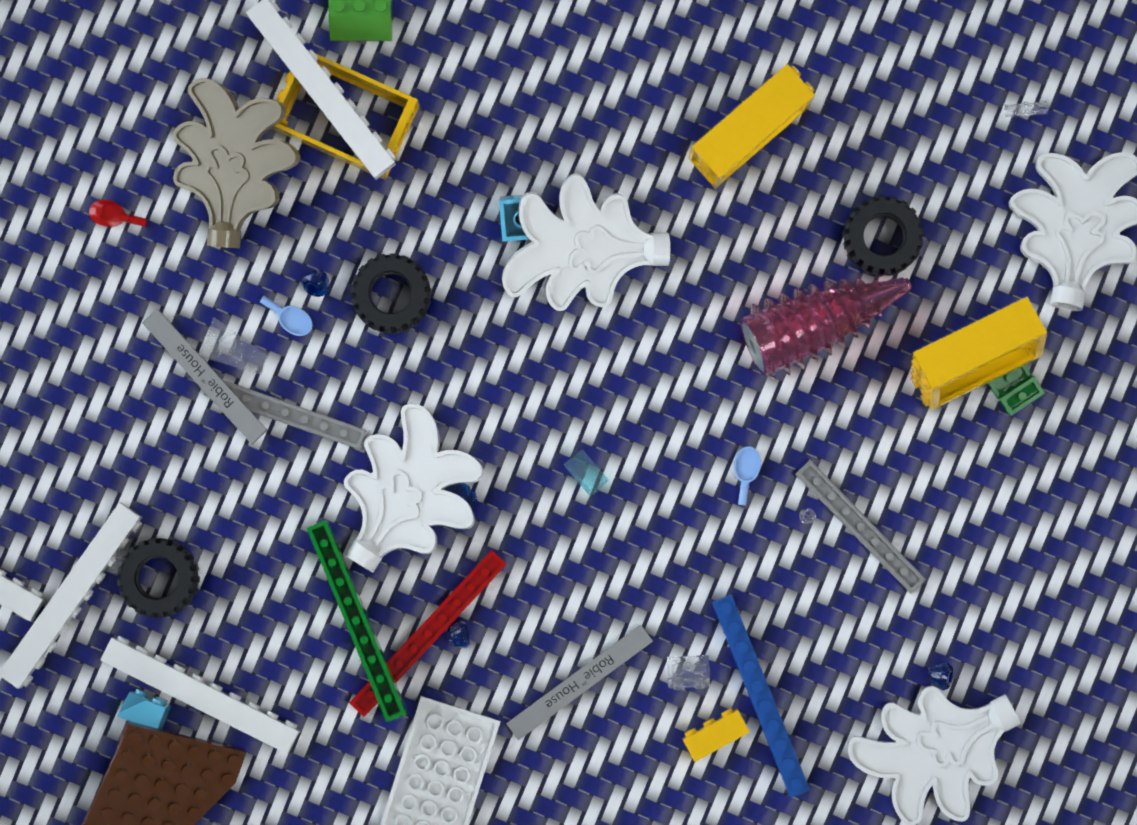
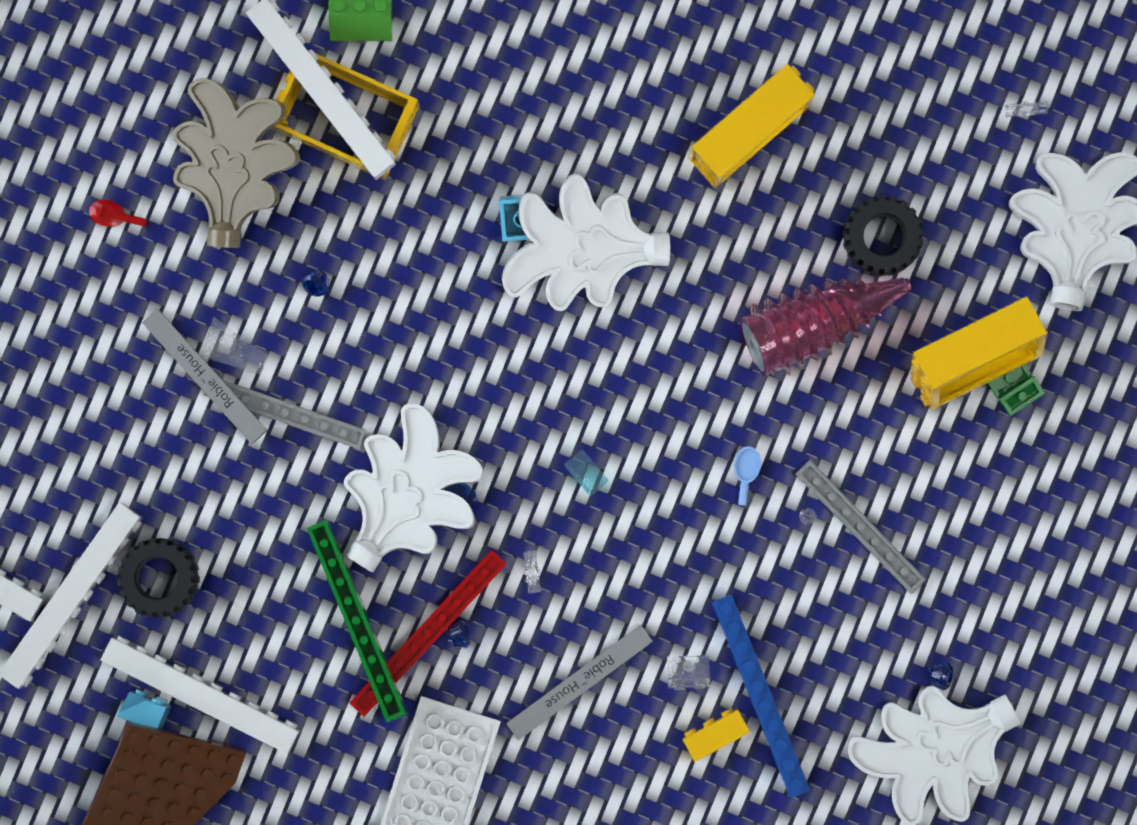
(290, 317): light blue piece -> none
(391, 265): black tyre -> none
(532, 571): none -> clear pin

